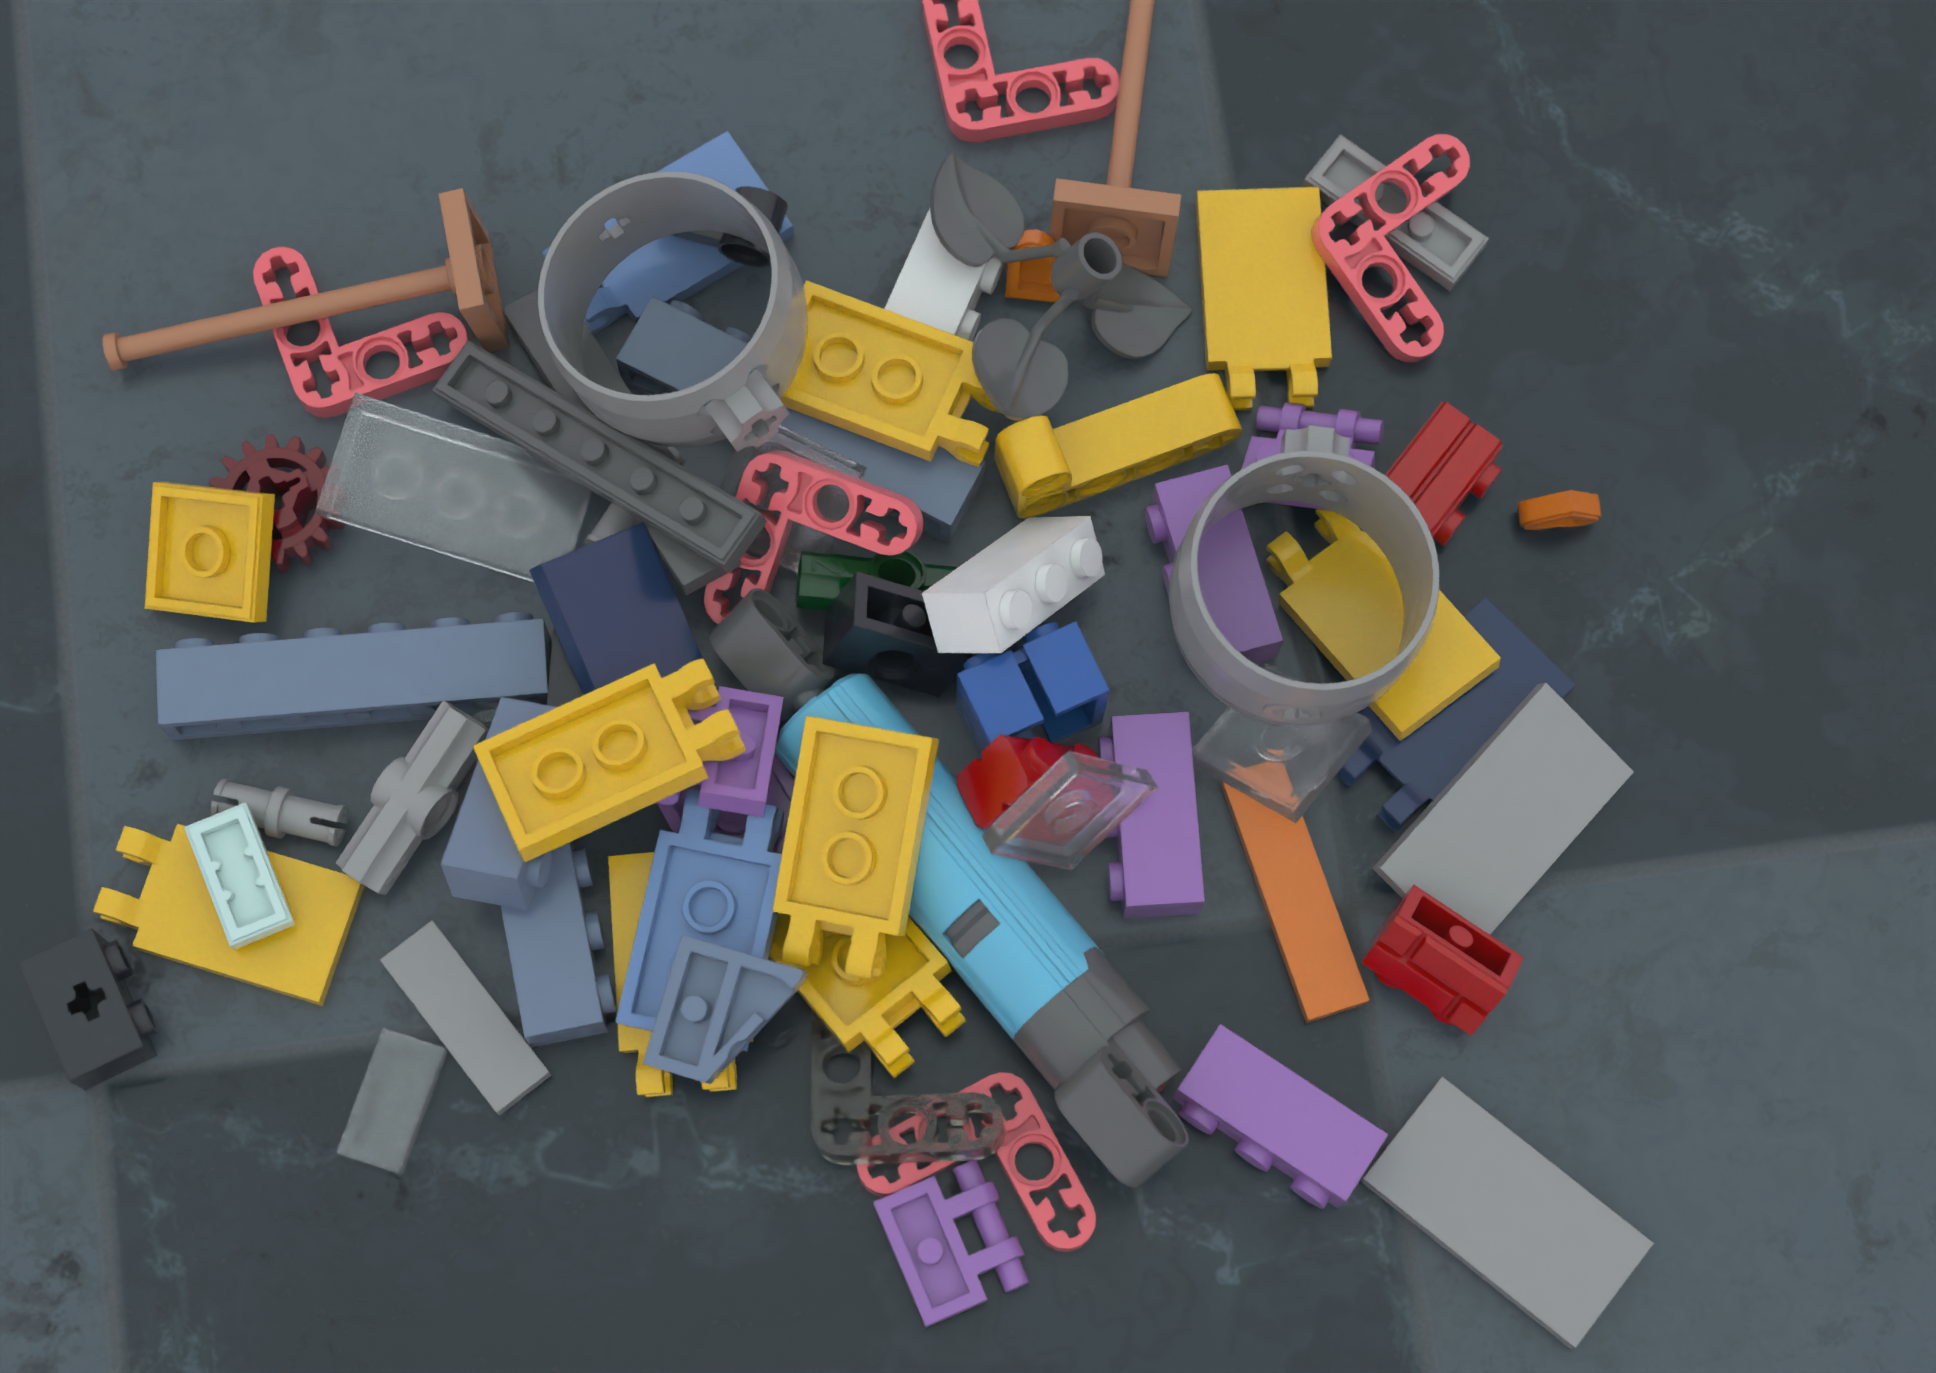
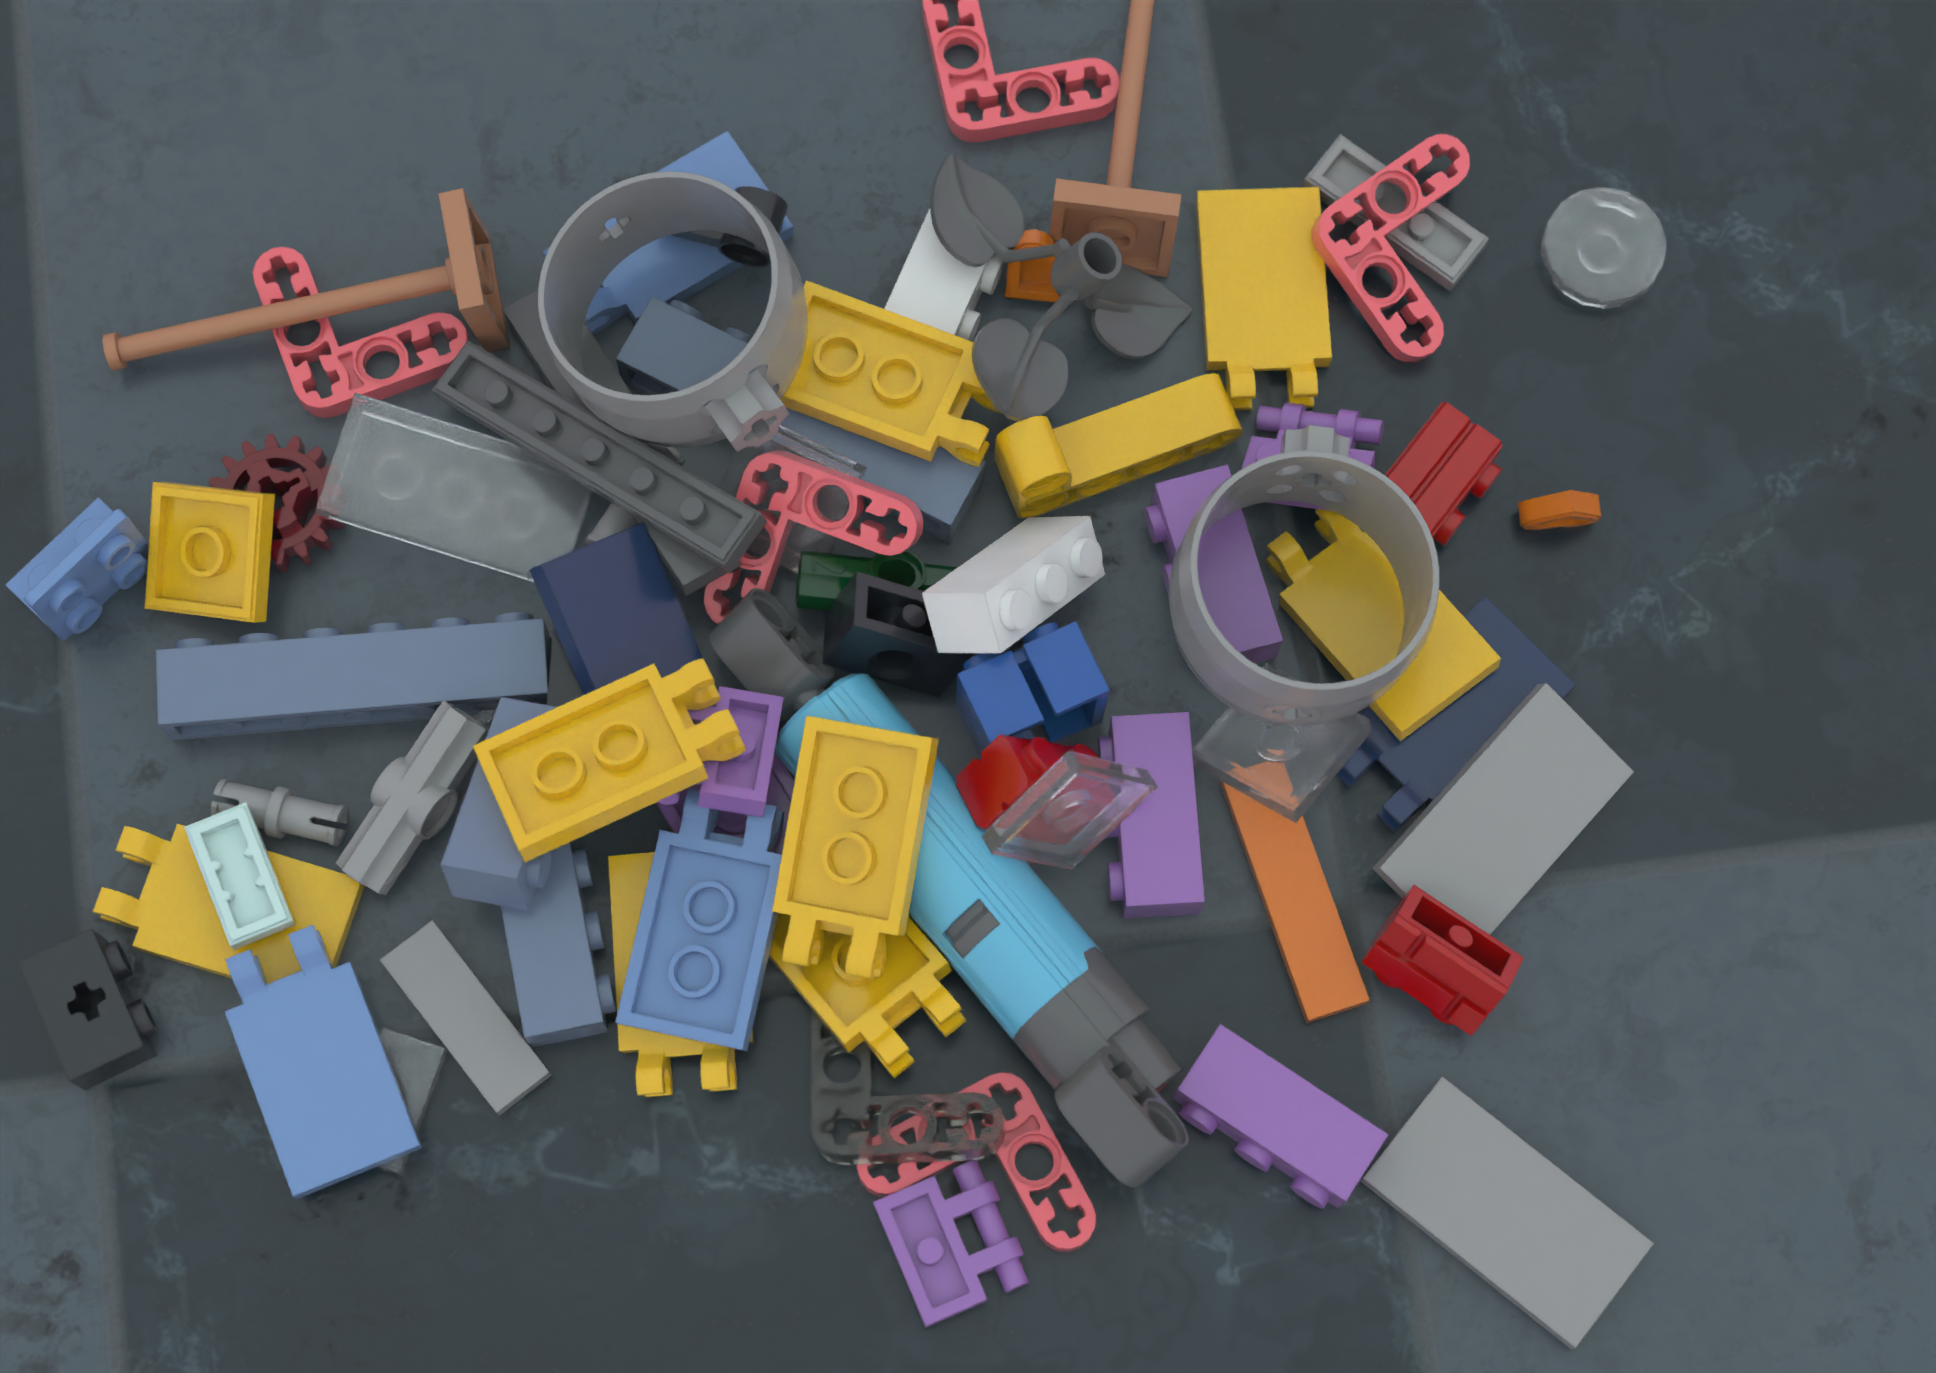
(82, 569): none -> medium blue bracket
(318, 1068): none -> medium blue tile
(715, 1007): sand blue wing -> none
(1603, 247): none -> clear tile

